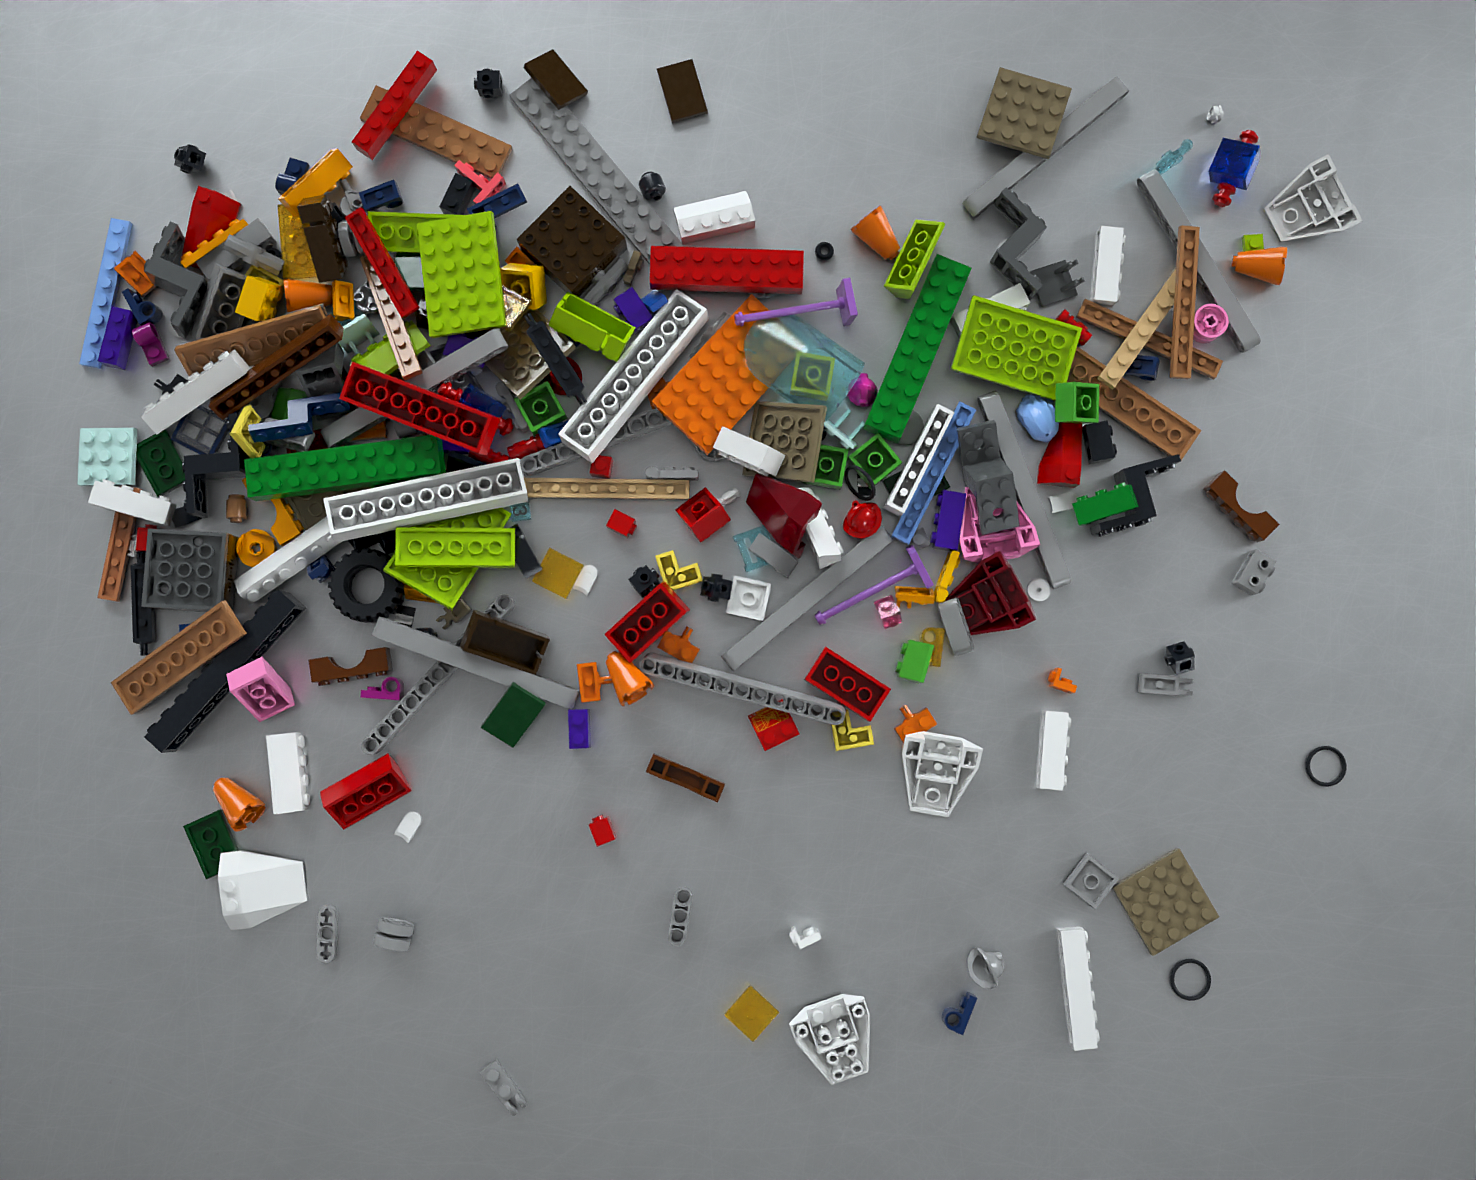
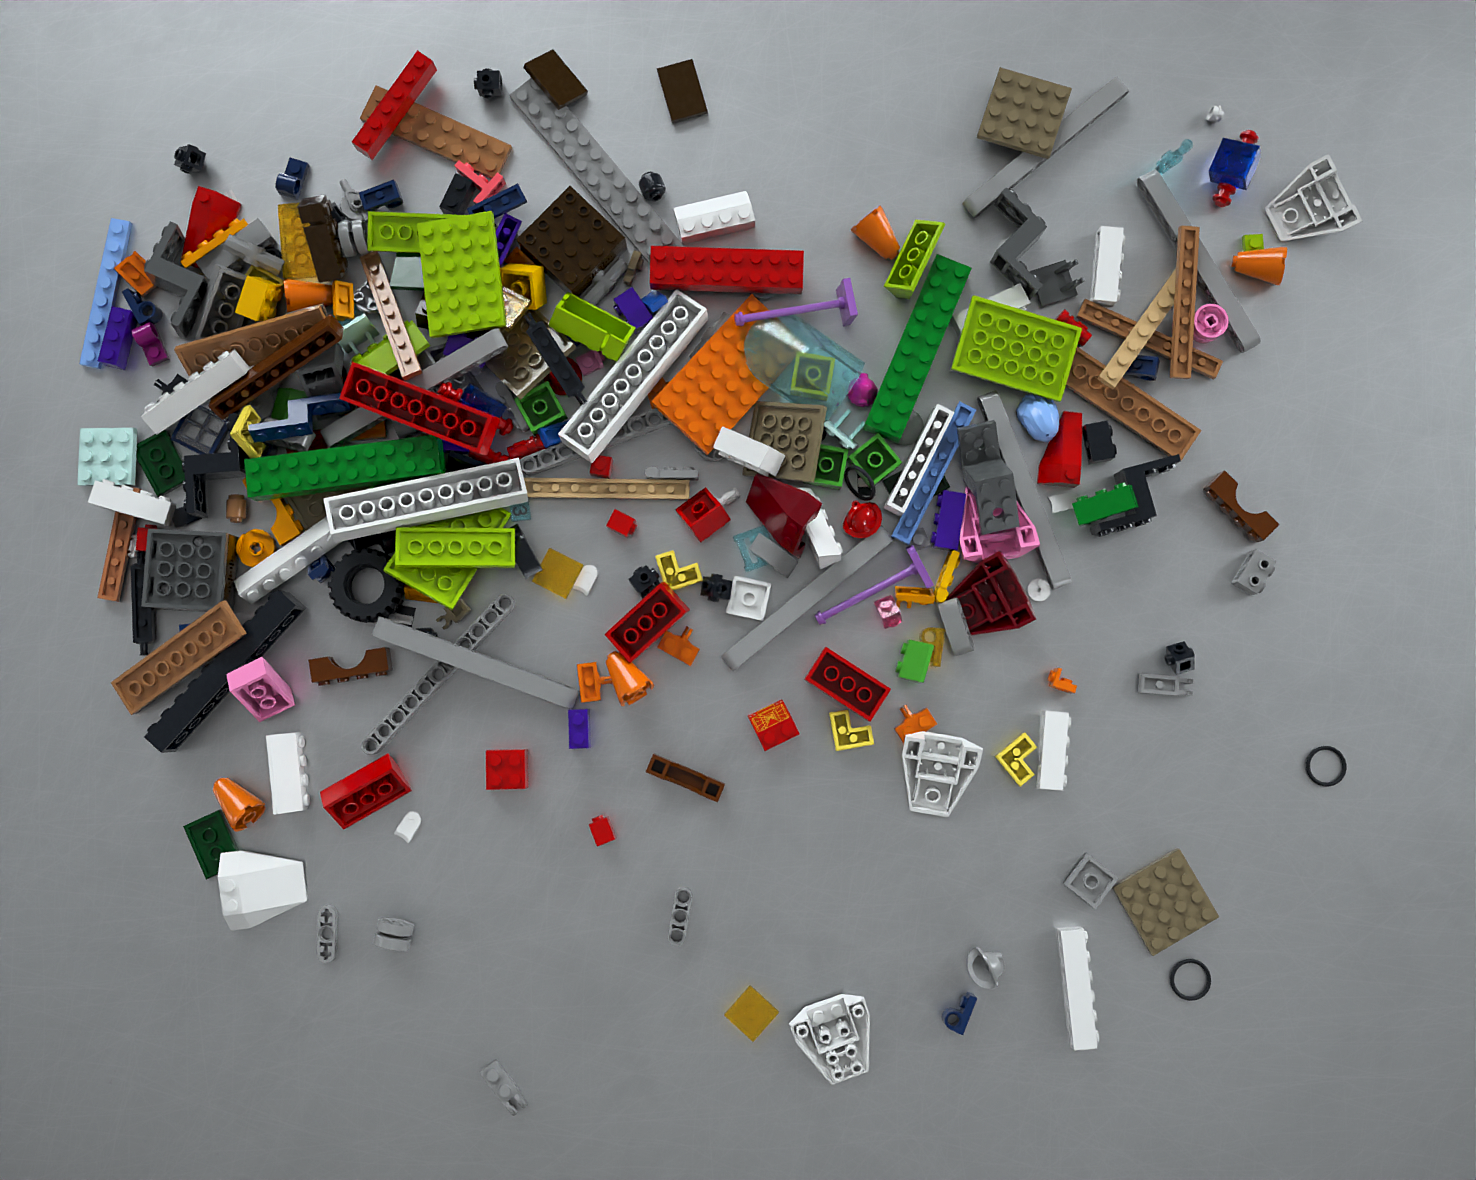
(317, 180): light orange brick -> none
(382, 262): red plate -> none
(385, 693): magenta plate -> none
(504, 642): dark brown piece -> none
(506, 235): none -> dark purple brick
(506, 769): none -> red brick
(513, 715): dark green tile -> none
(590, 362): none -> bright pink bracket
(752, 687): light grey beam -> none
(808, 937): white bracket -> none
(827, 246): black plate -> none
(1012, 759): none -> light yellow brick
(1077, 403): bright green brick -> none

